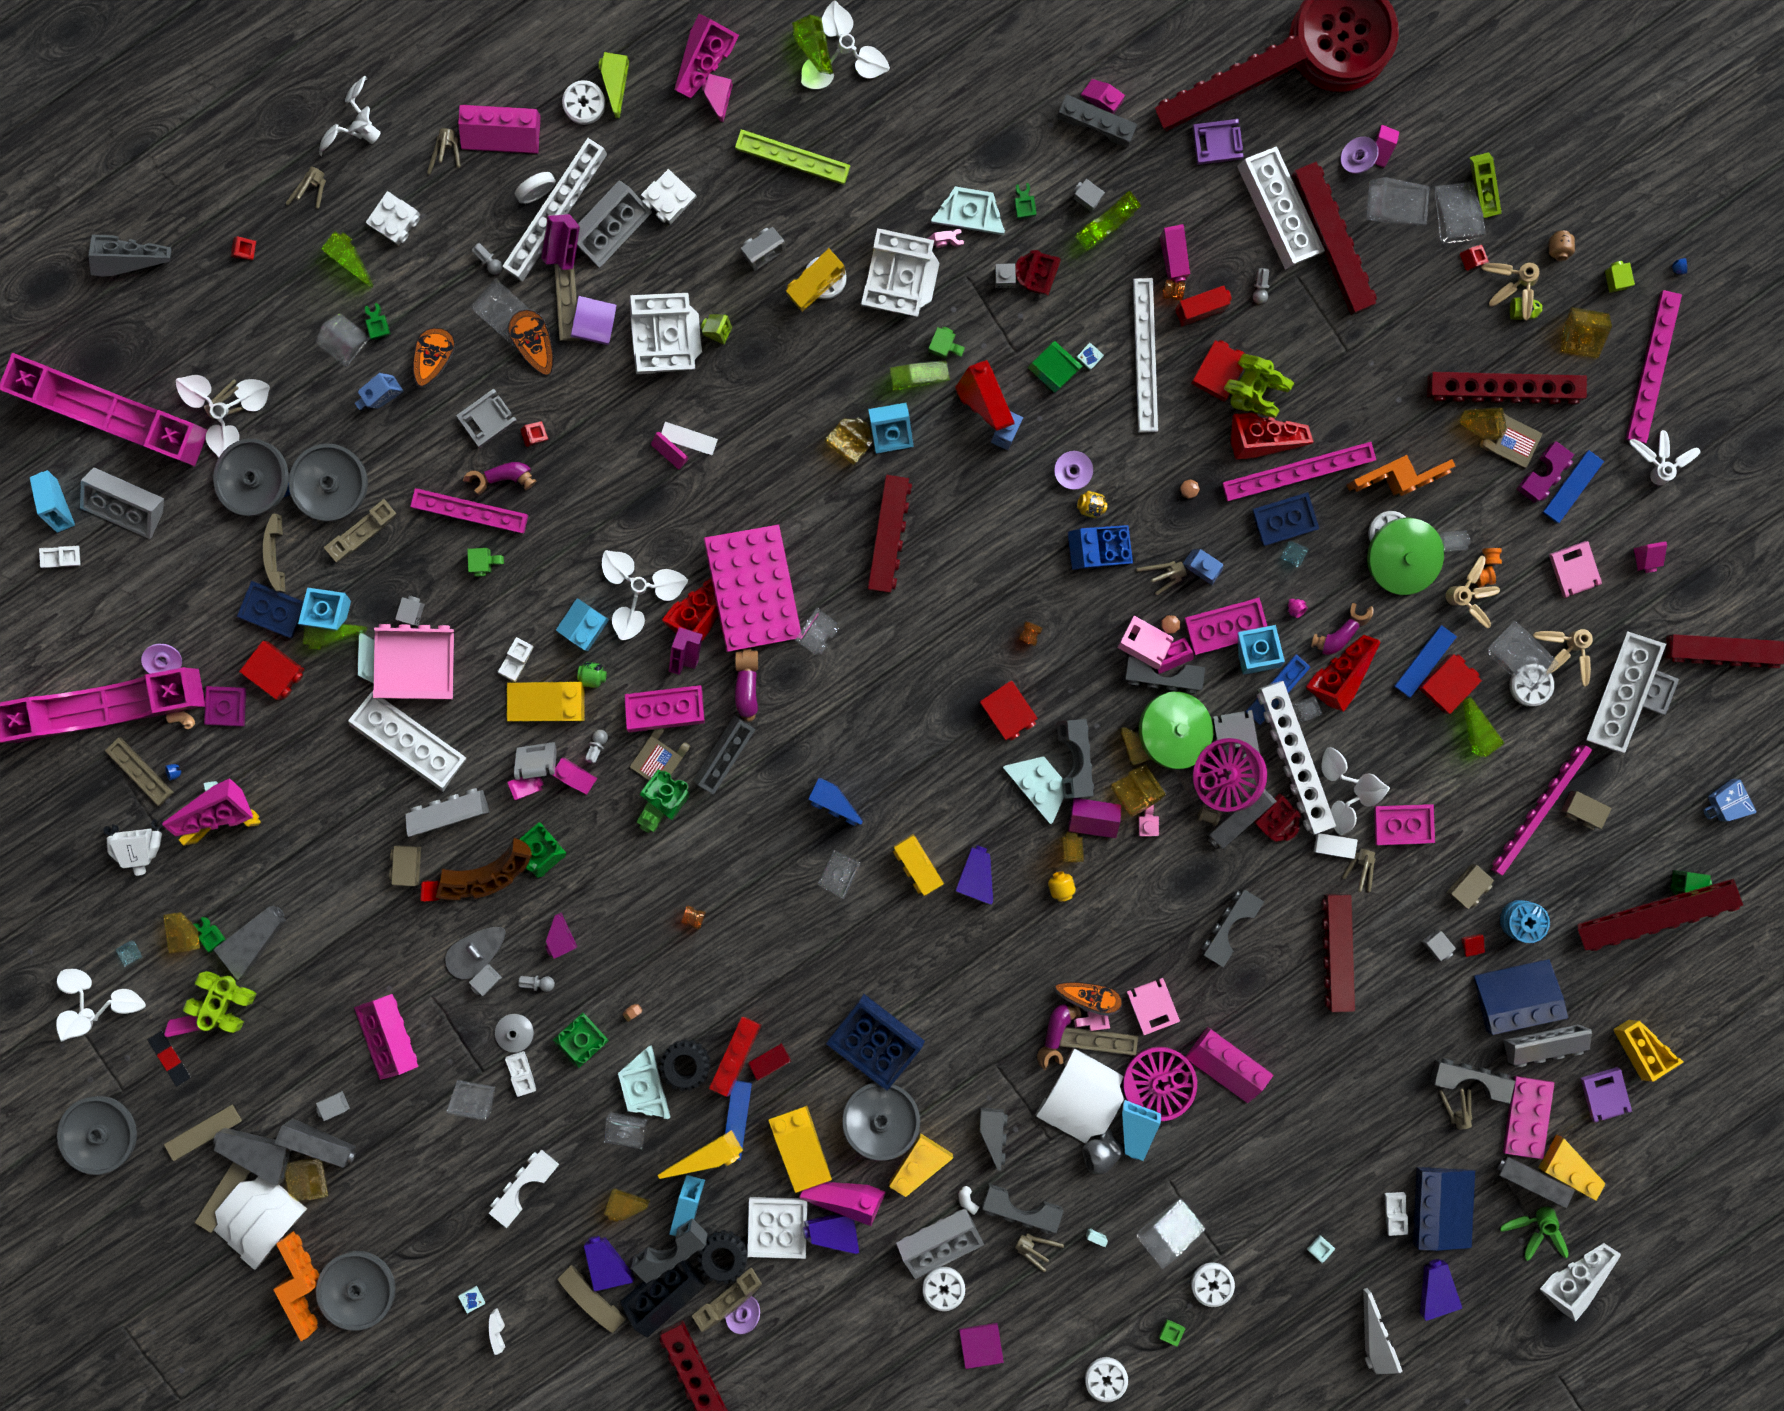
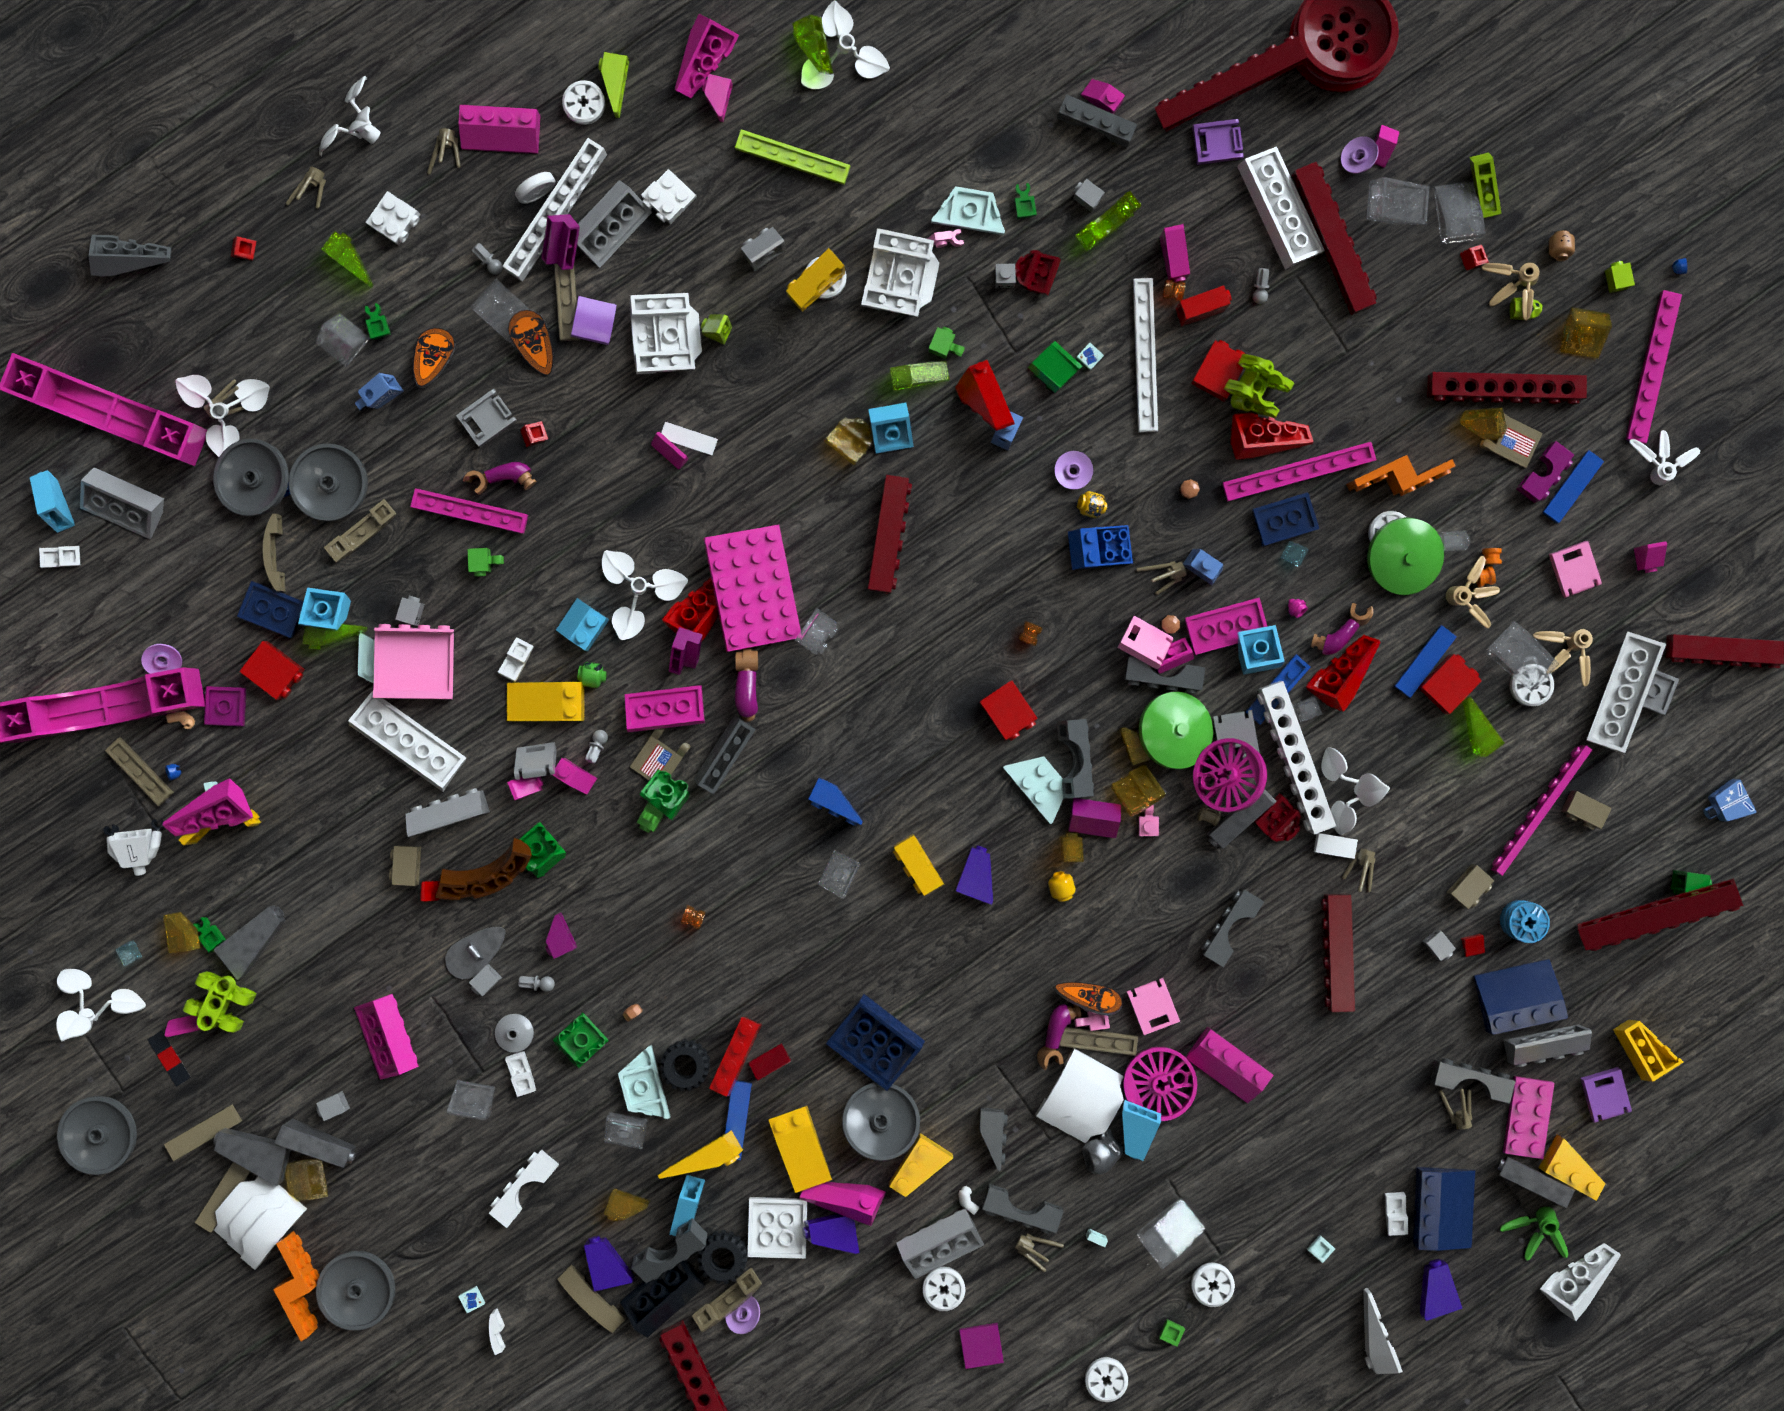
(1404, 824): dark pink plate -> none

